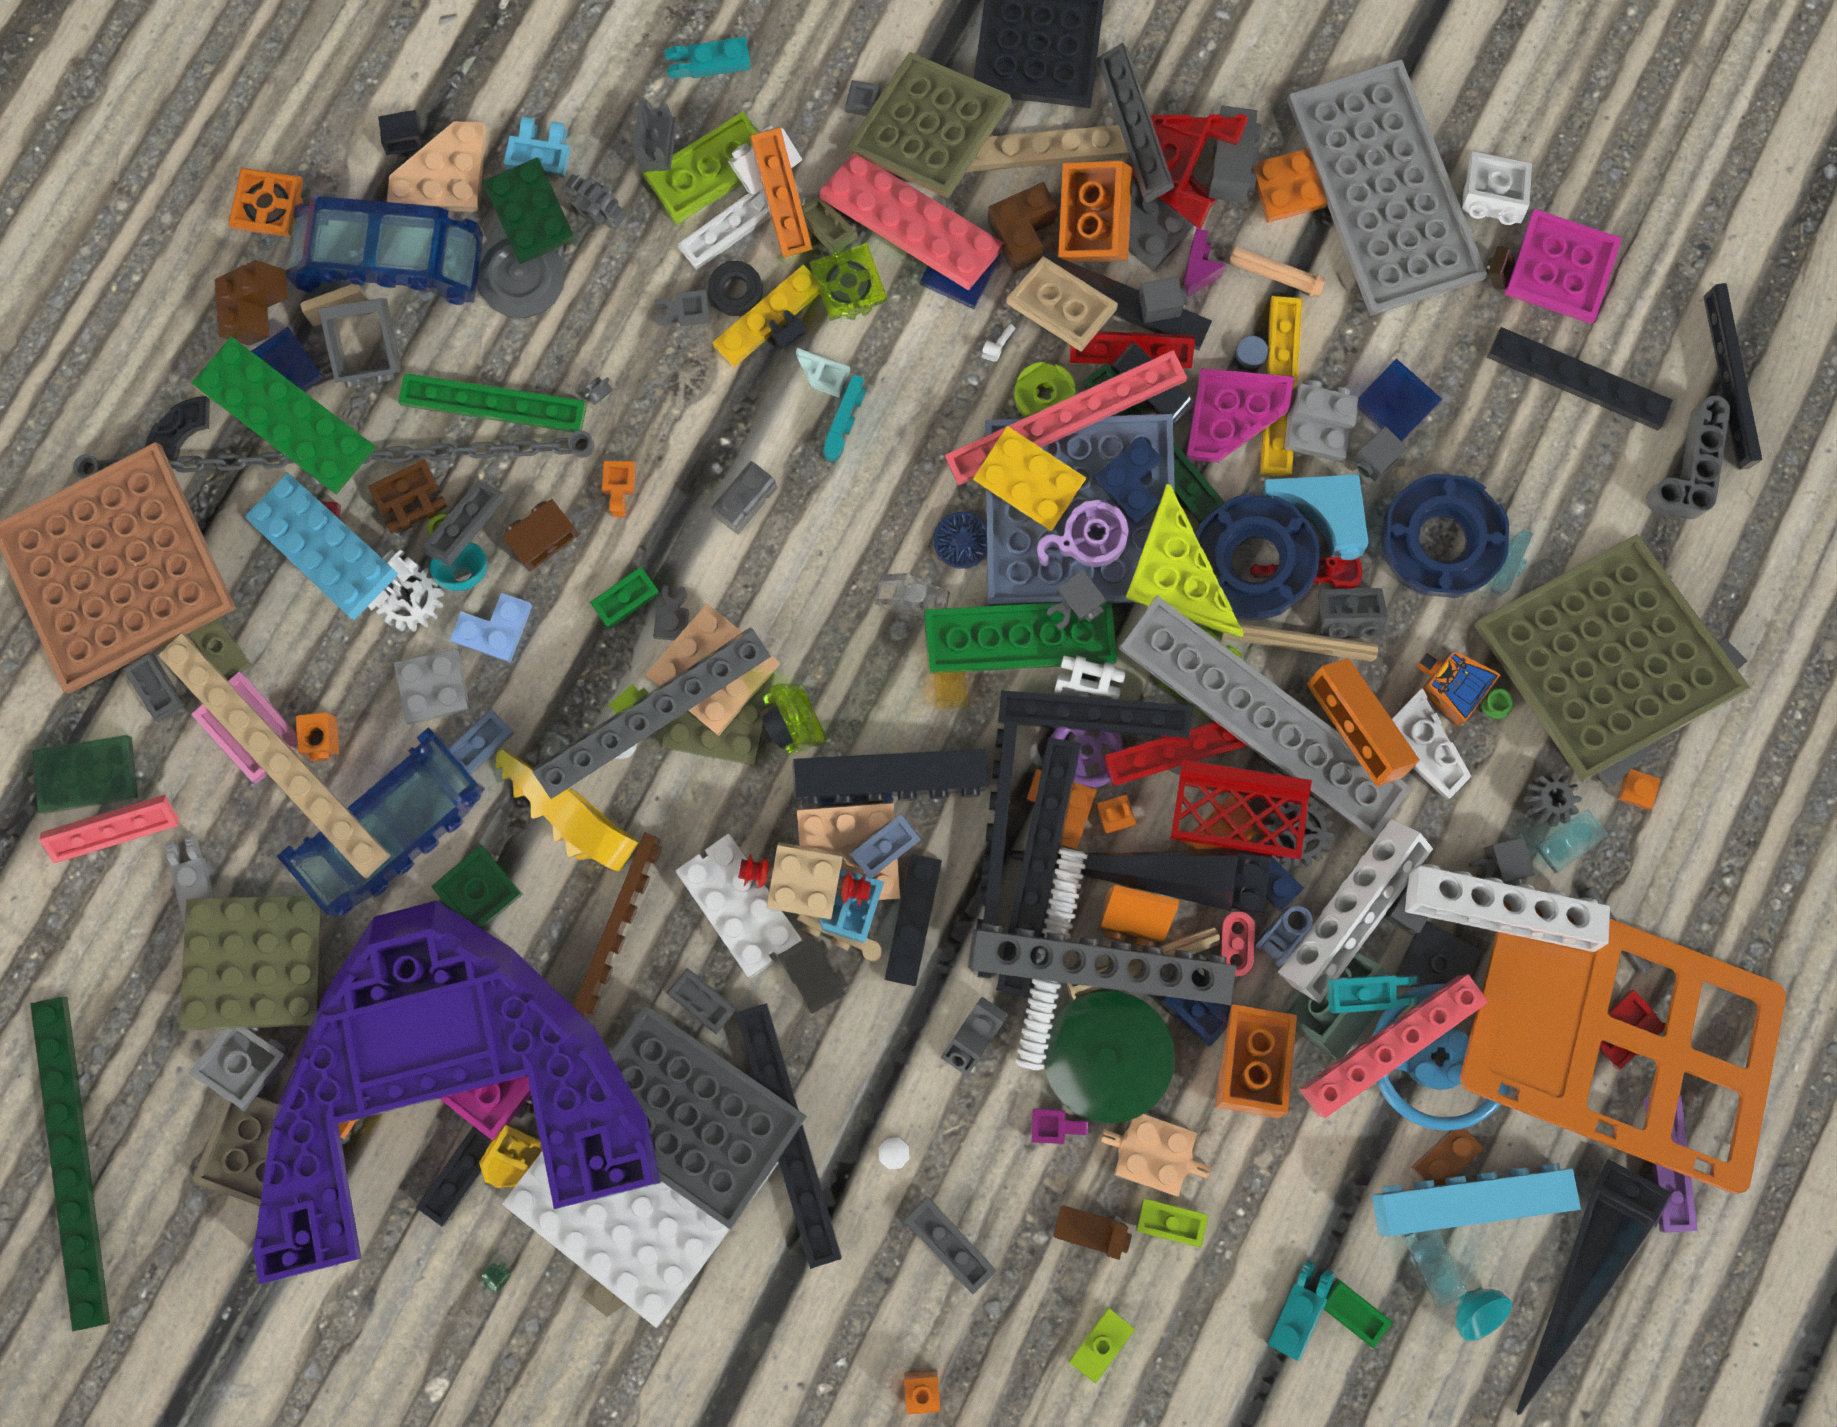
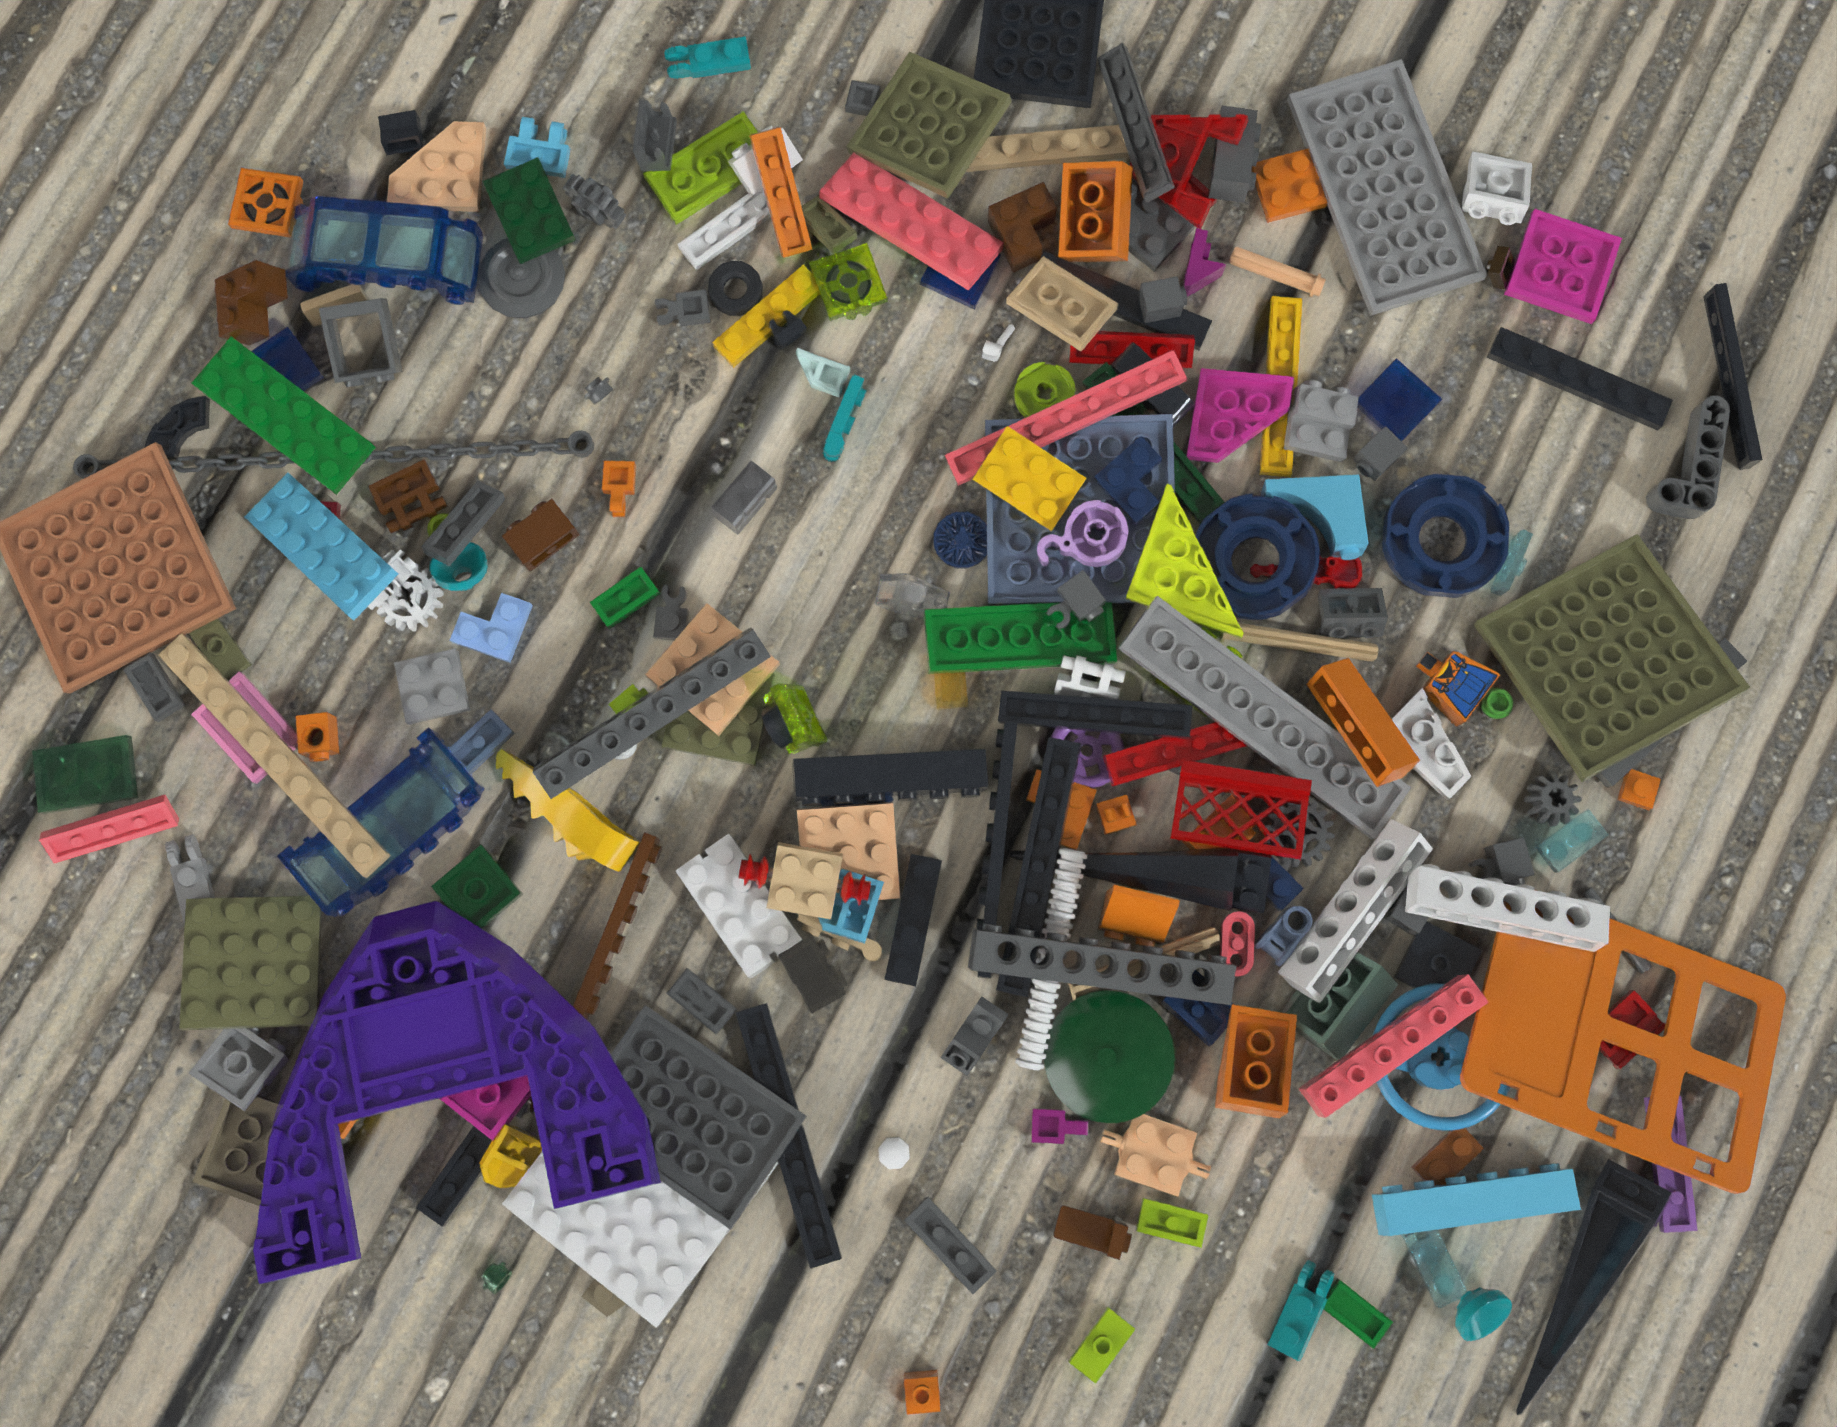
(70, 1164): dark green plate -> none
(492, 403): green plate -> none
(885, 845): sand blue plate -> none
(1251, 352): sand blue tile -> none
(1369, 993): teal hinge -> none

